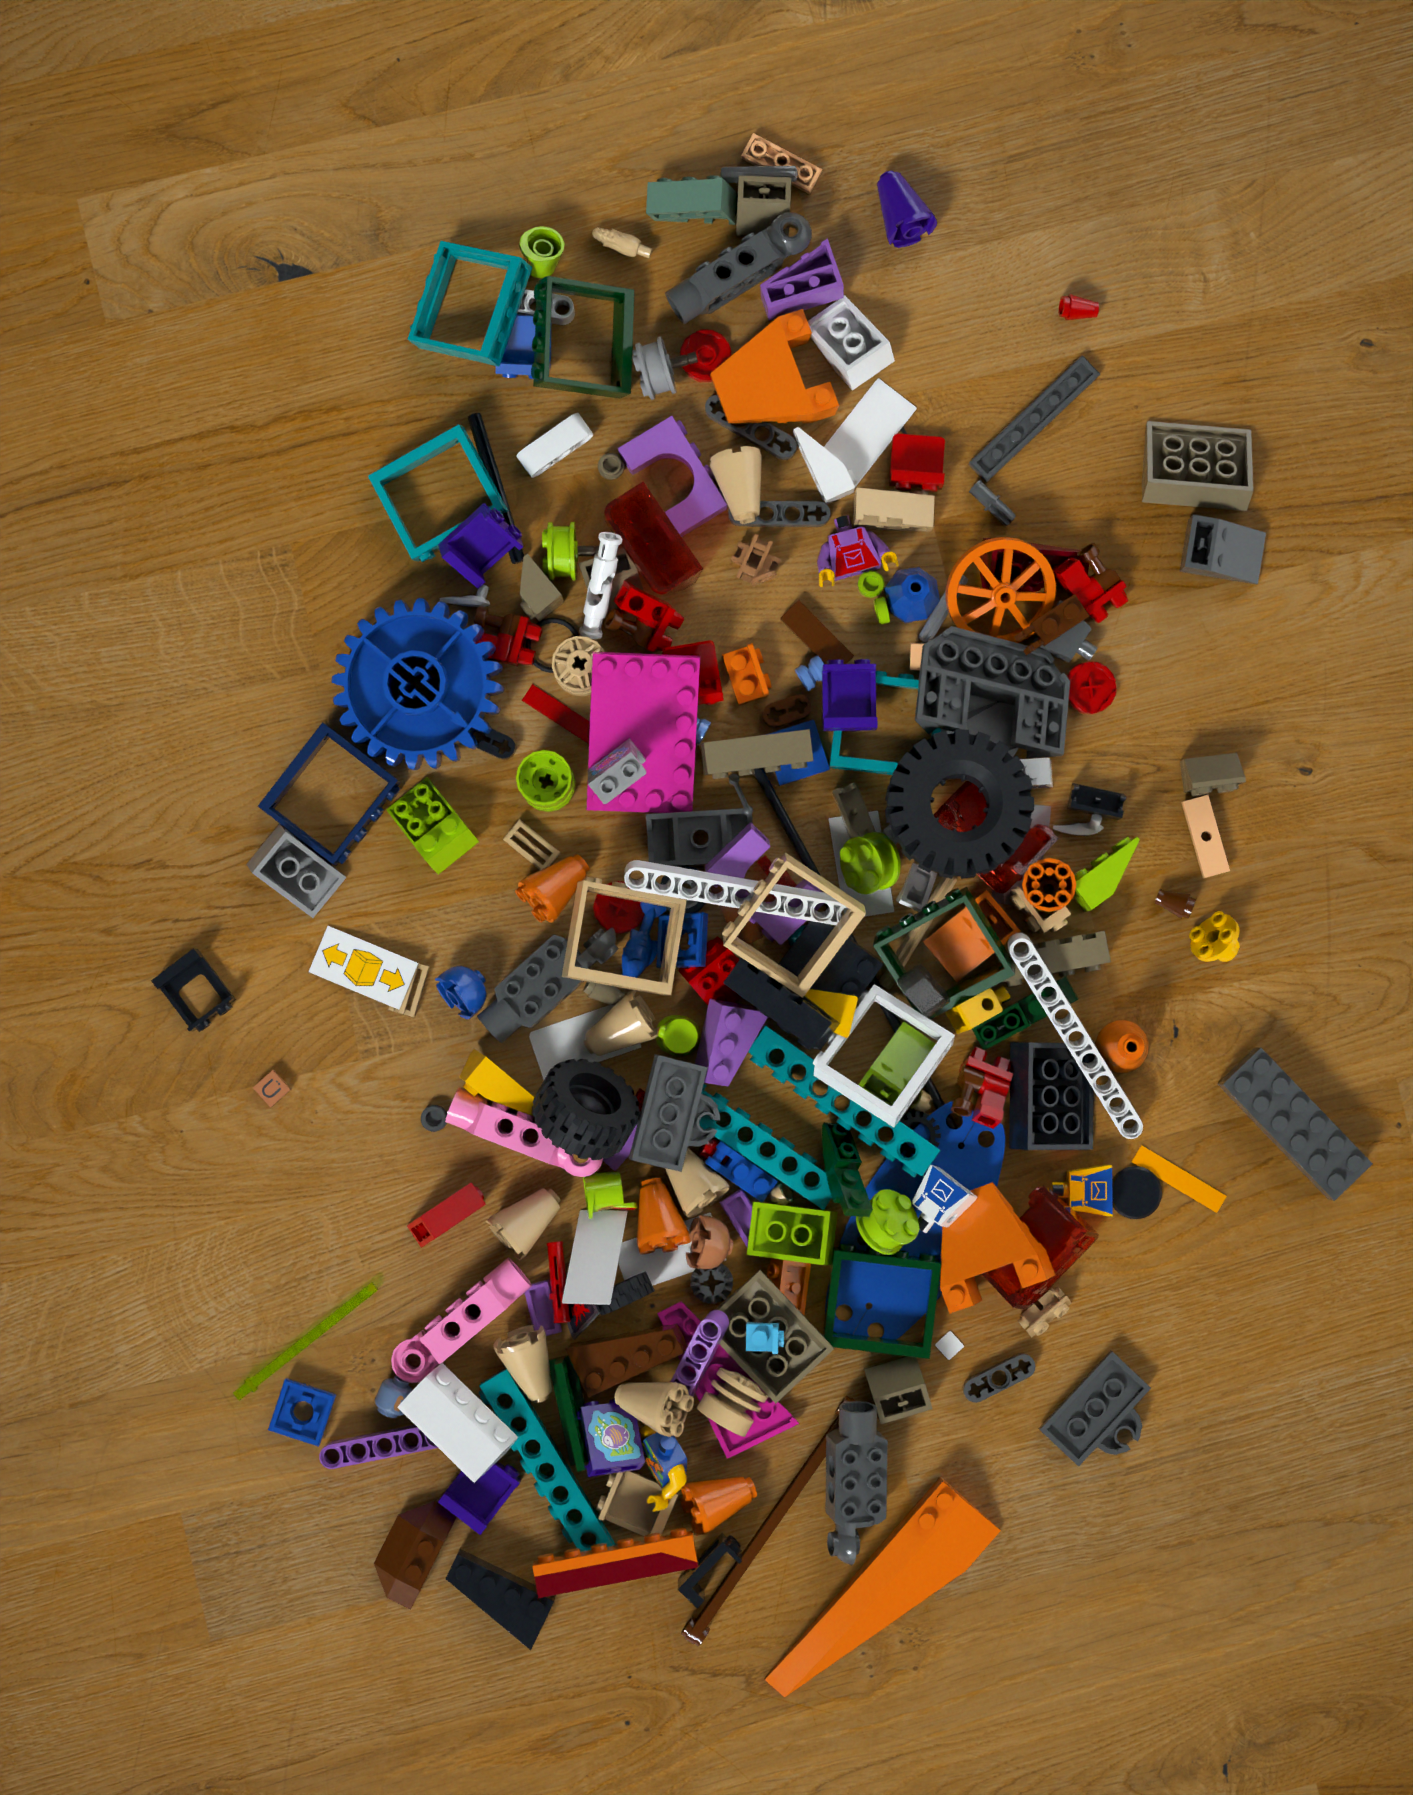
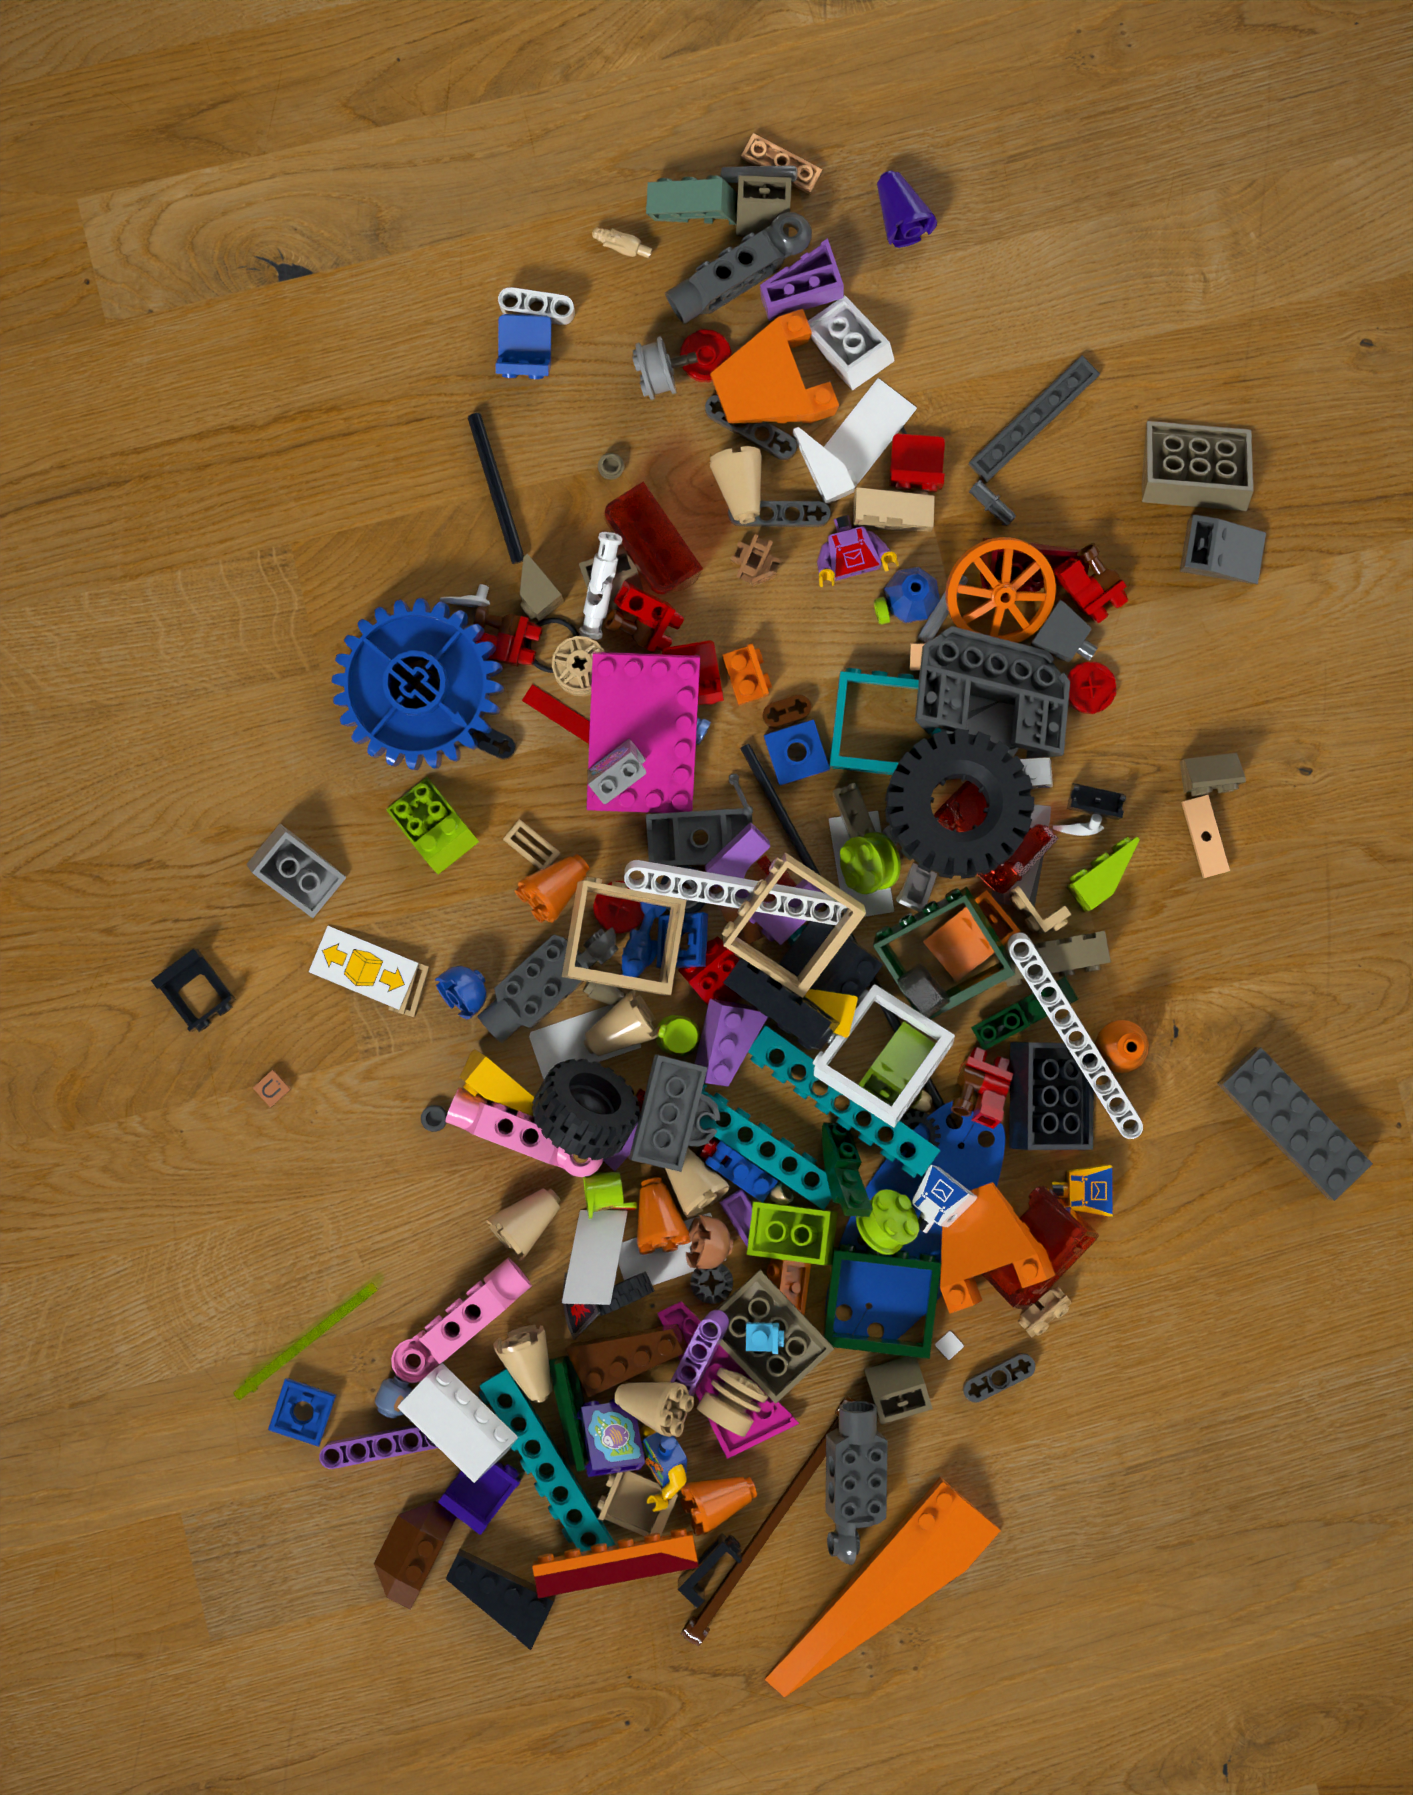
(294, 771): dark blue window -> none
(414, 459): teal window -> none
(447, 1214): red slope -> none
(479, 543): dark purple panel -> none
(504, 313): teal window -> none
(541, 250): lime hat -> none
(541, 1307): medium lavender tile -> none
(542, 766): lime wheel -> none
(555, 445): white beam -> none
(557, 1281): red pin -> none
(563, 551): lime wheel -> none
(621, 342): dark green window -> none
(668, 441): medium lavender arch -> none
(756, 752): dark tan wedge -> none
(811, 673): medium blue wheel -> none
(815, 634): reddish brown tile -> none
(849, 696): dark purple panel -> none
(870, 584): lime tile -> none
(914, 936): tan axle -> none
(971, 1013): yellow torso -> none
(1049, 872): orange cone -> none
(1054, 623): reddish brown hinge -> none
(1075, 307): red cone -> none
(1098, 1411): dark grey plate -> none
(1136, 1192): black piece -> none
(1176, 903): reddish brown cone -> none
(1179, 1179): light orange sticker -> none
(1215, 938): yellow plate -> none

